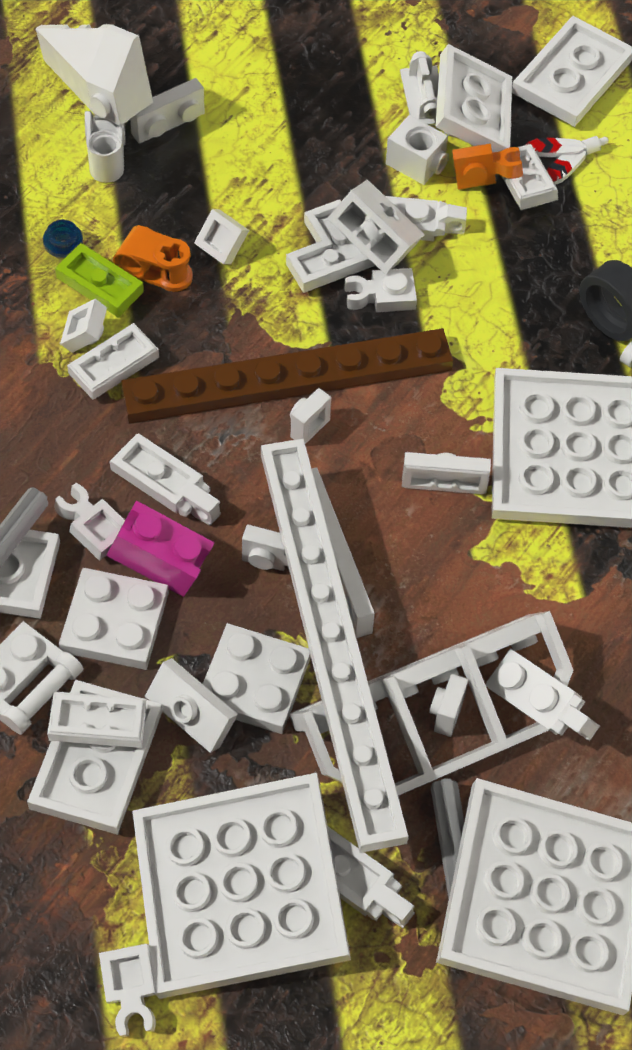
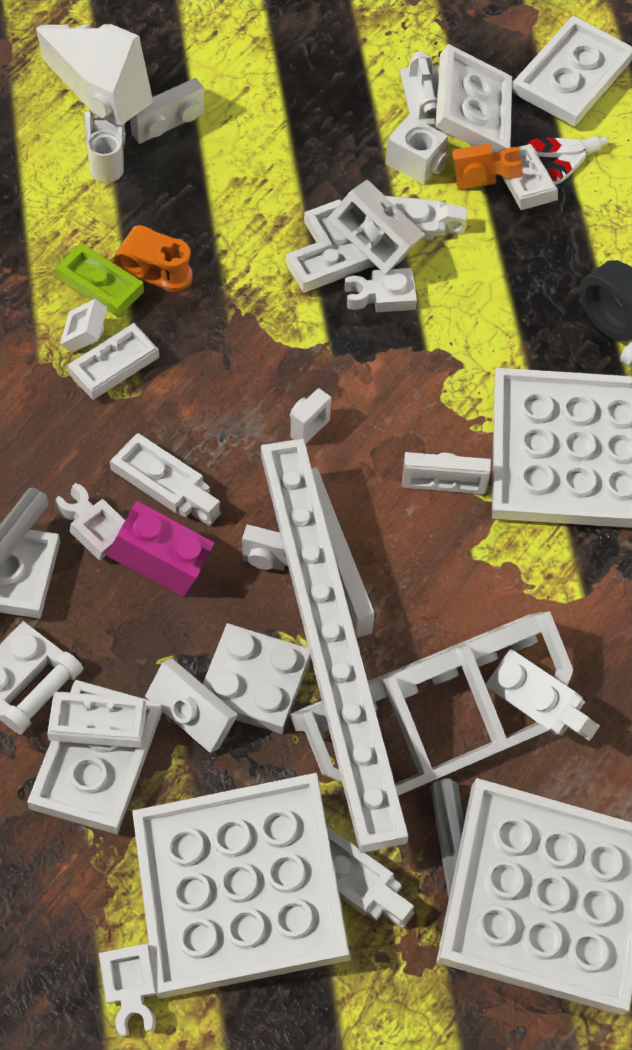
(62, 238): plate -> none
(114, 618): white plate -> none
(221, 236): white plate -> none
(286, 375): reddish brown plate -> none
(448, 704): white plate -> none

